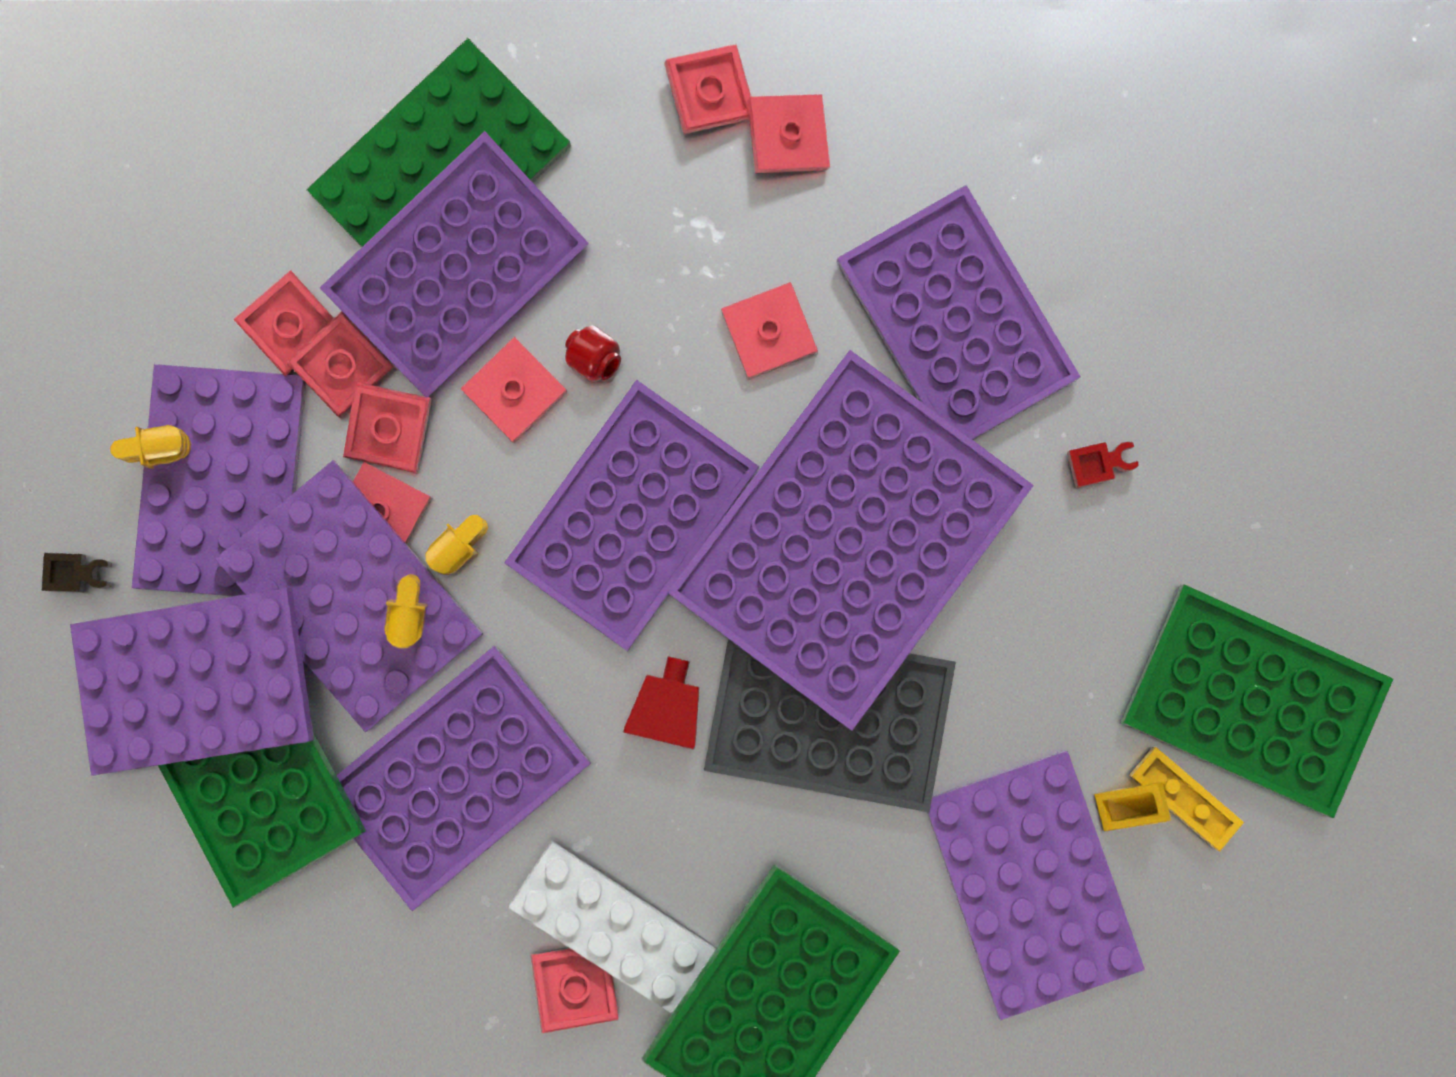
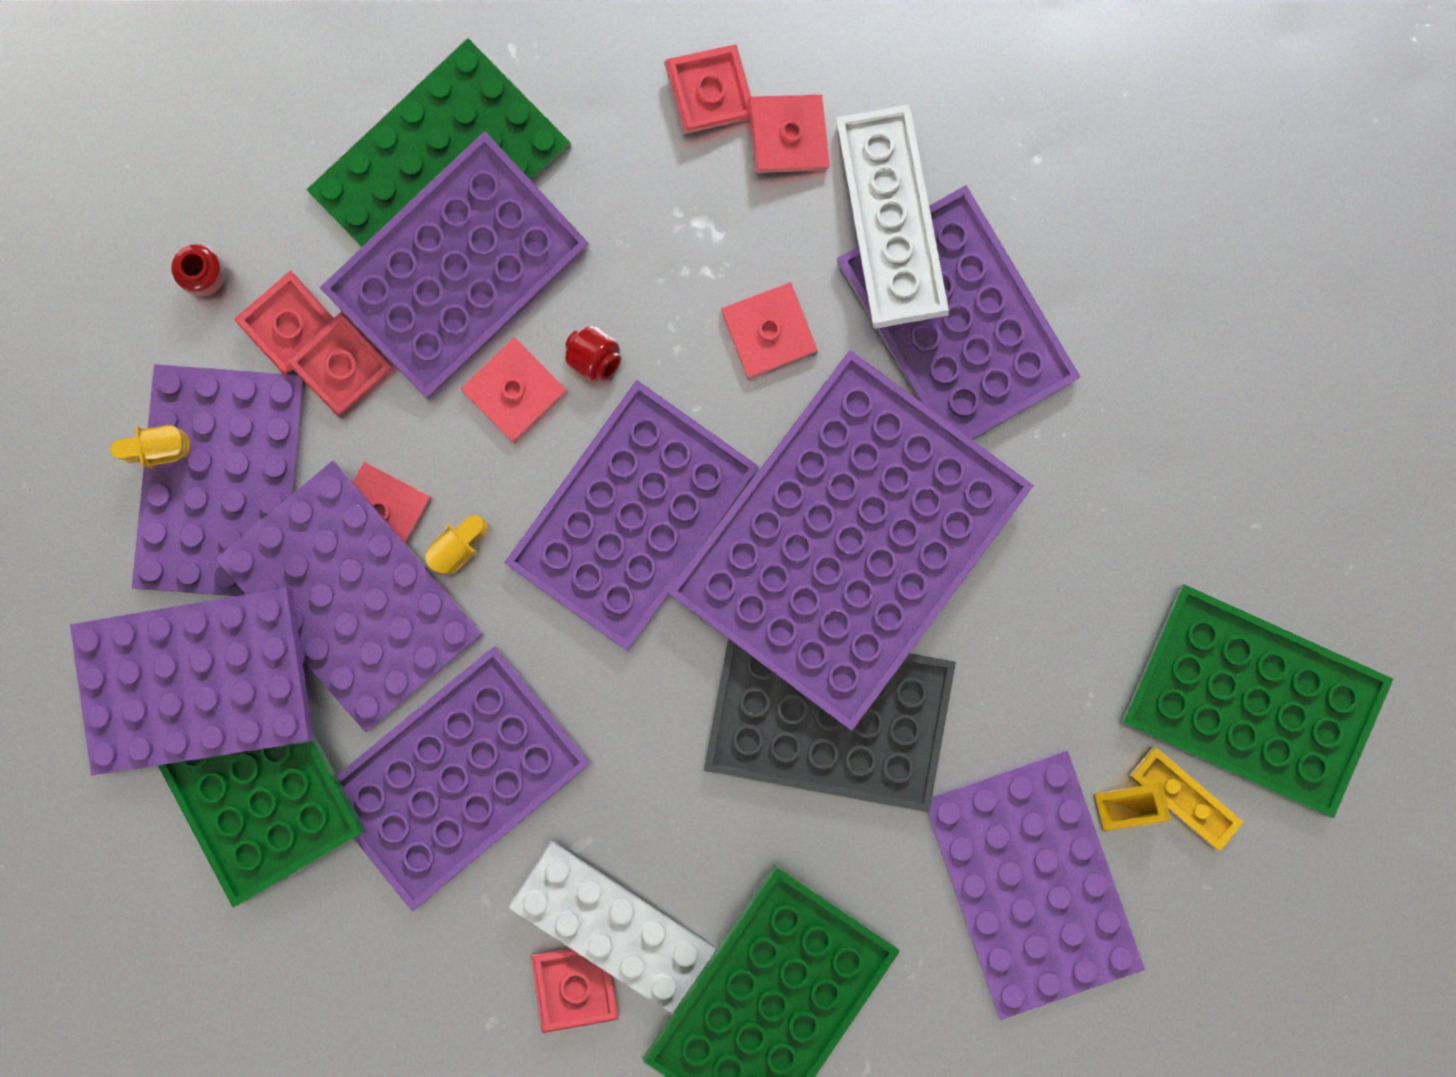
(69, 572): dark brown plate -> none
(196, 259): none -> red head
(387, 427): coral plate -> none
(405, 615): yellow arm -> none
(666, 707): red torso -> none
(892, 217): none -> white plate
(1096, 465): red plate -> none

